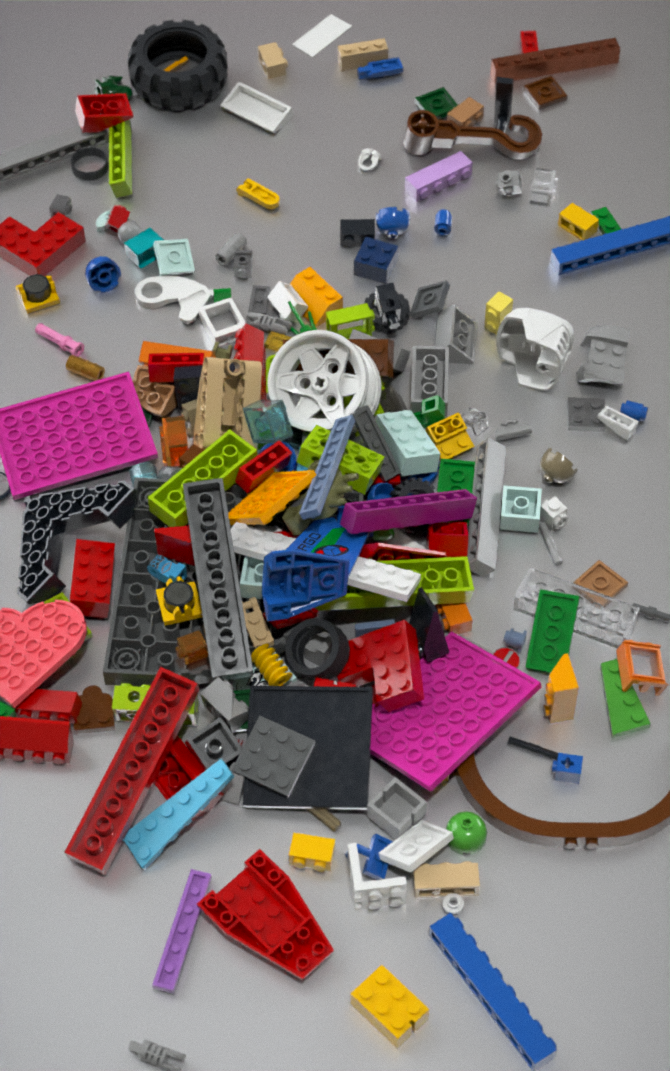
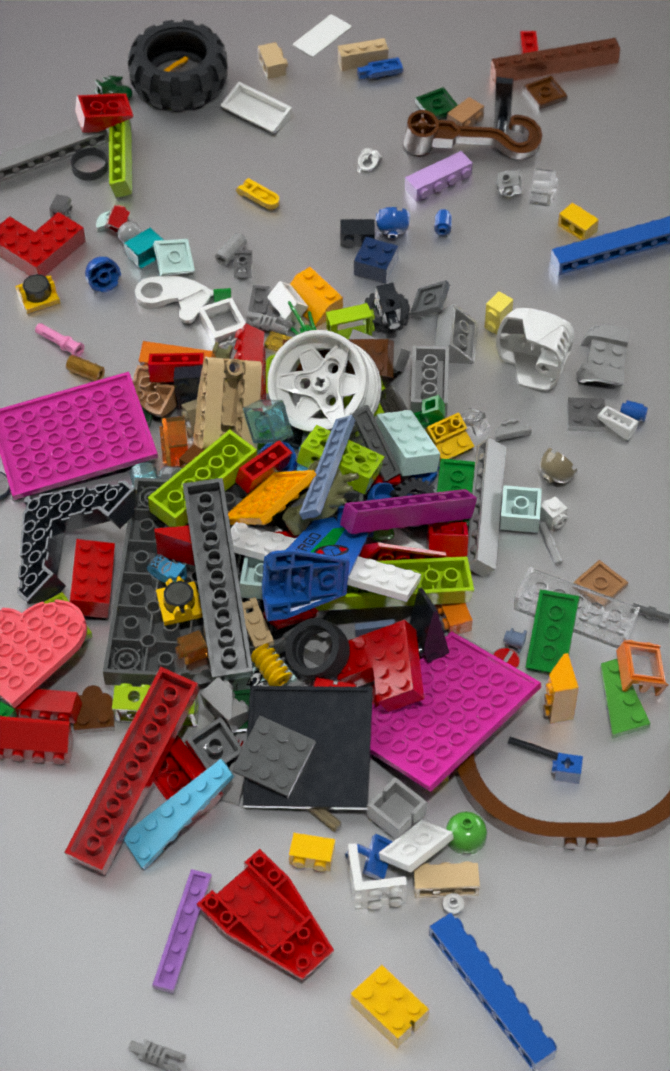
(606, 221): green plate -> none

